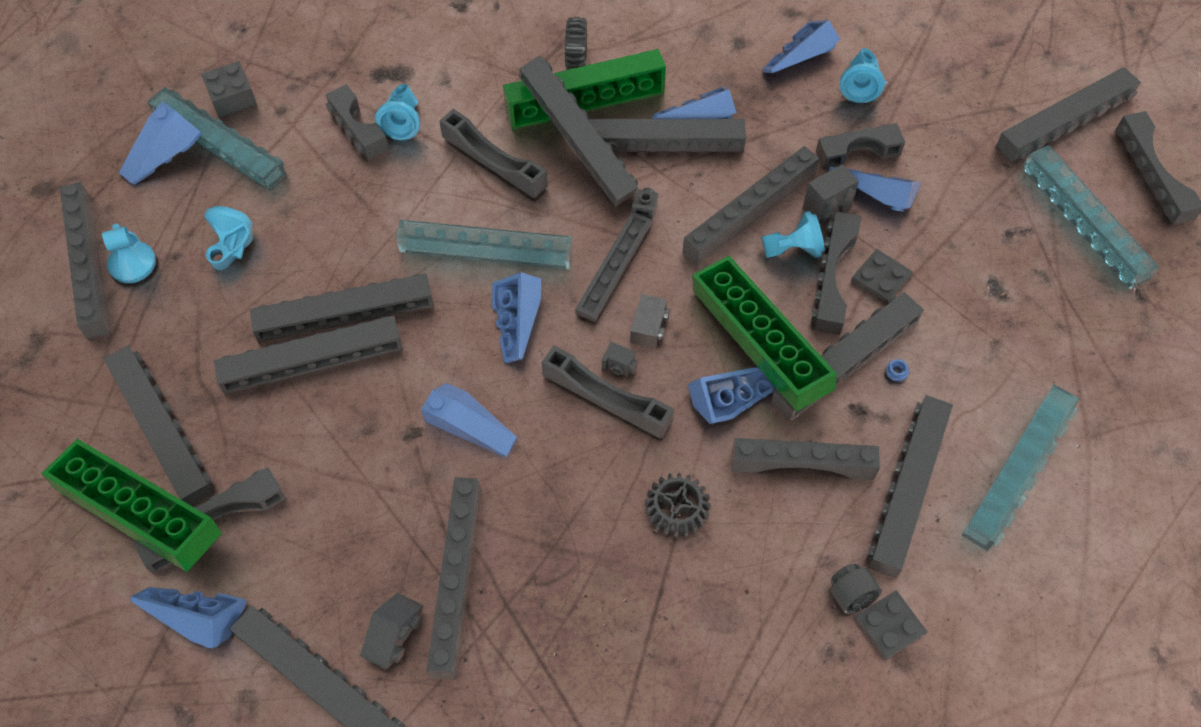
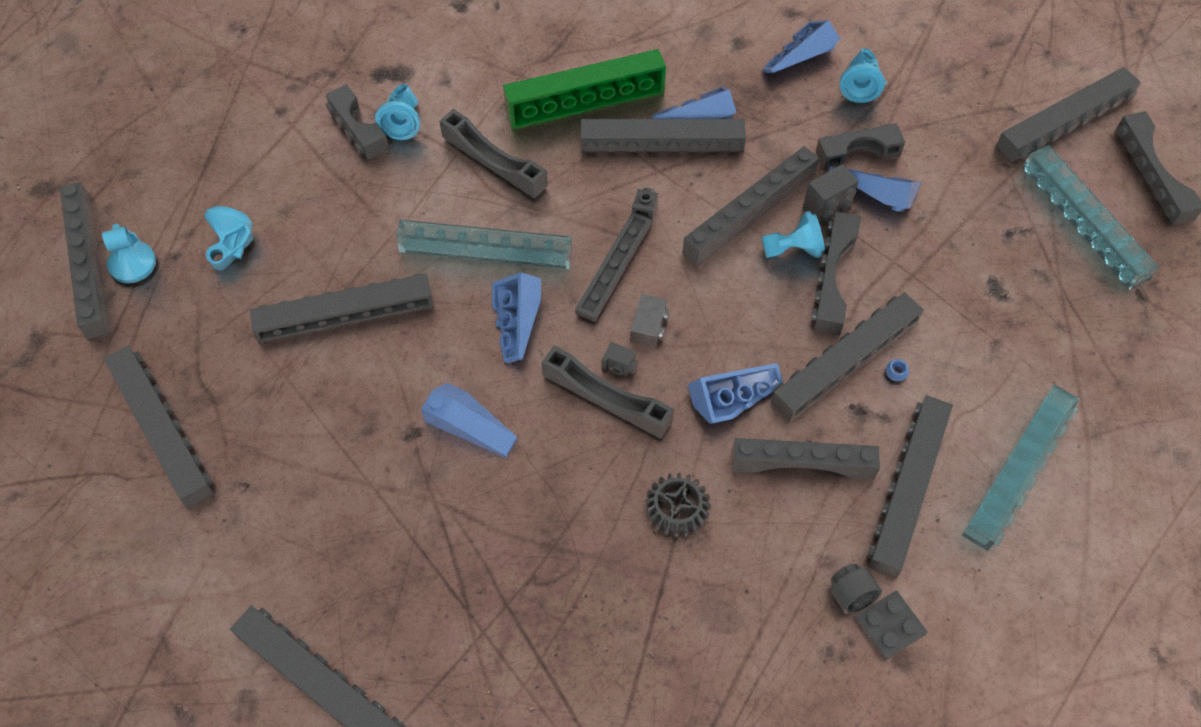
(132, 504): green brick -> none
(159, 140): medium blue wedge -> none
(192, 615): medium blue wedge -> none
(225, 141): clear light blue brick -> none
(229, 89): dark grey brick -> none
(254, 493): dark grey arch -> none
(307, 354): dark grey brick -> none
(389, 629): dark grey brick -> none
(454, 580): dark grey brick -> none
(575, 42): dark grey gear -> none
(578, 131): dark grey brick -> none
(764, 333): green brick -> none
(881, 276): dark grey plate -> none

